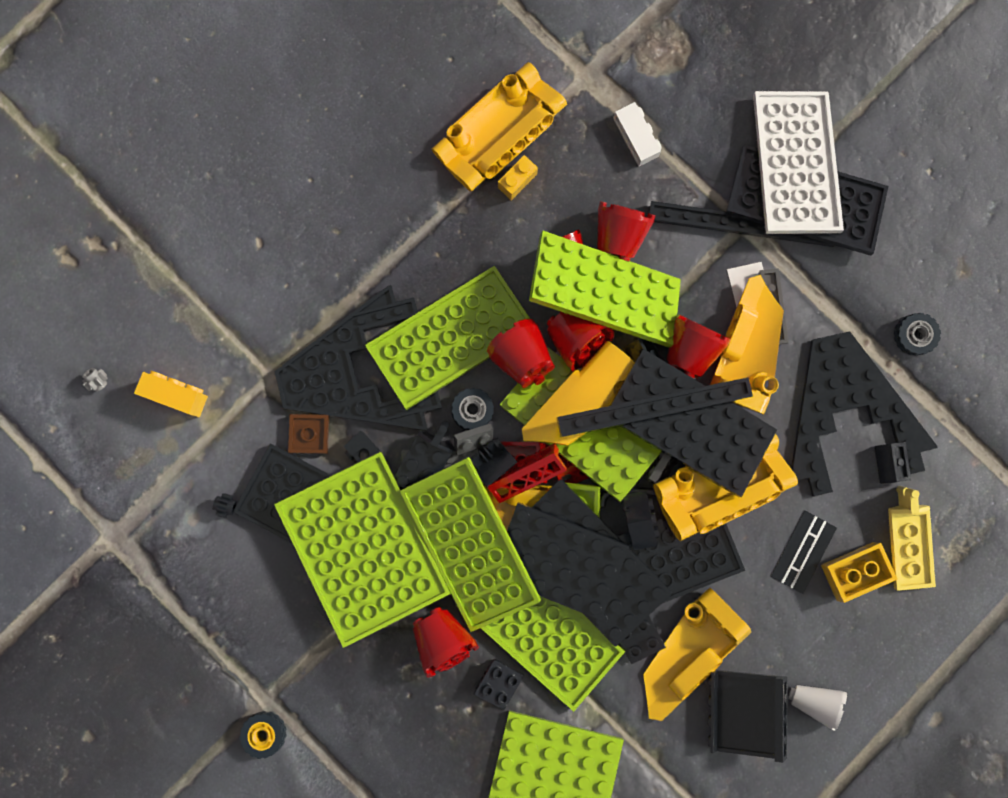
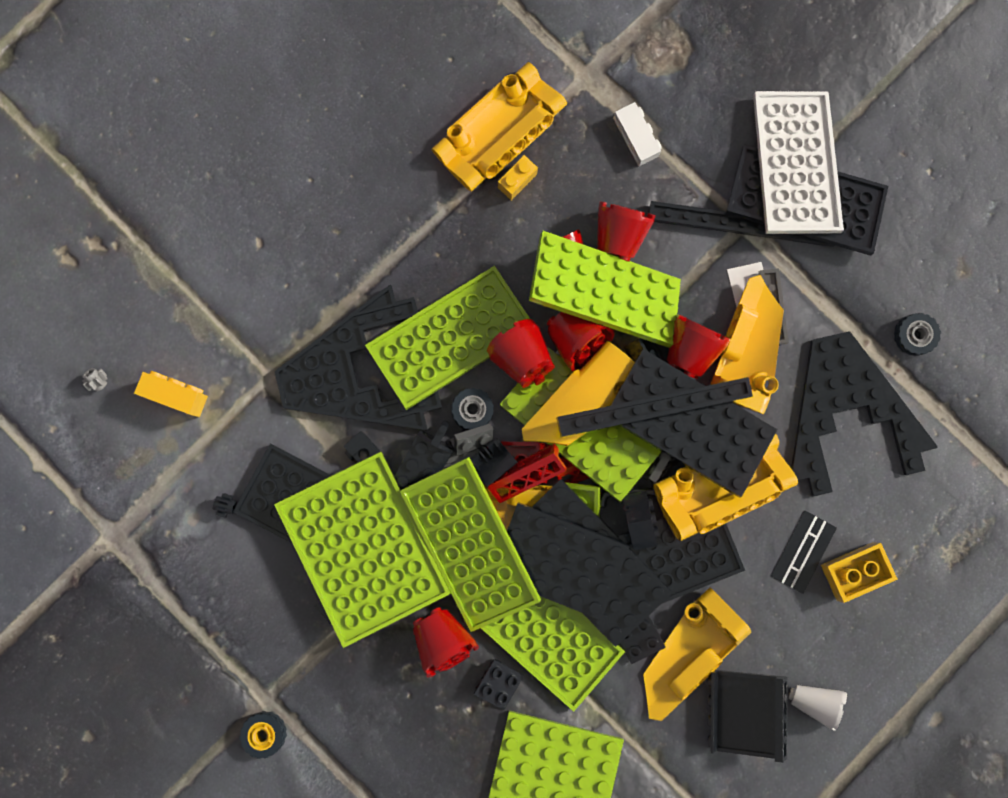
(308, 434): reddish brown plate -> none
(892, 463): black panel -> none
(911, 542): light yellow hinge -> none

